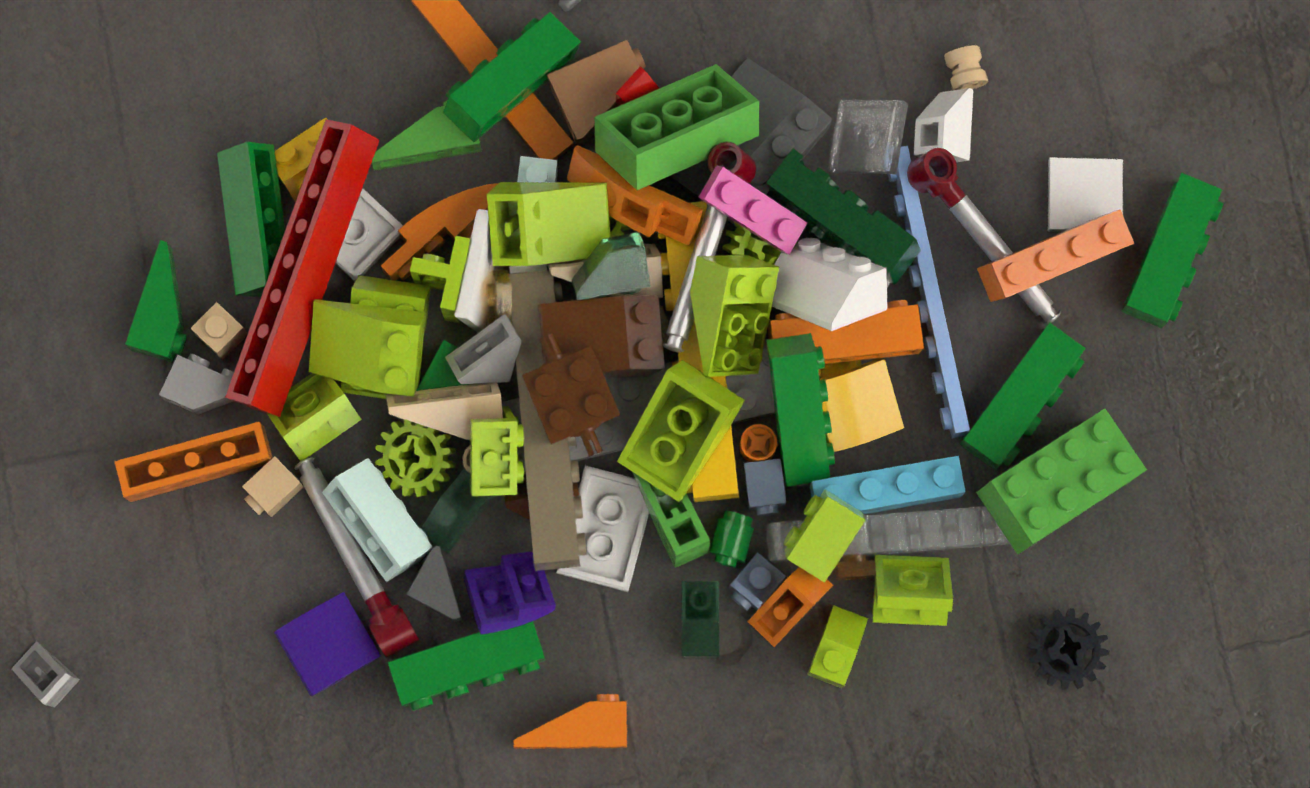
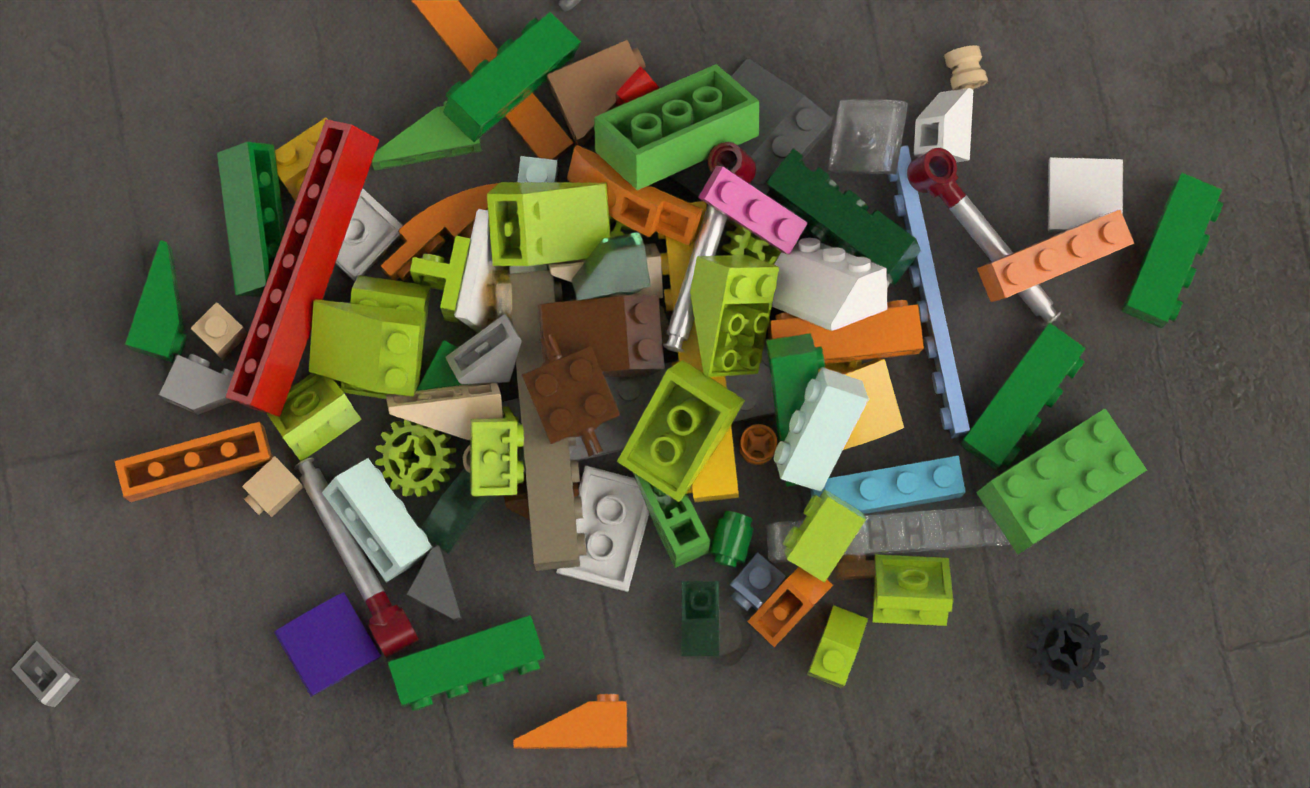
(508, 593): dark purple slope -> none
(764, 486): sand blue brick -> none
(820, 429): none -> light aqua brick

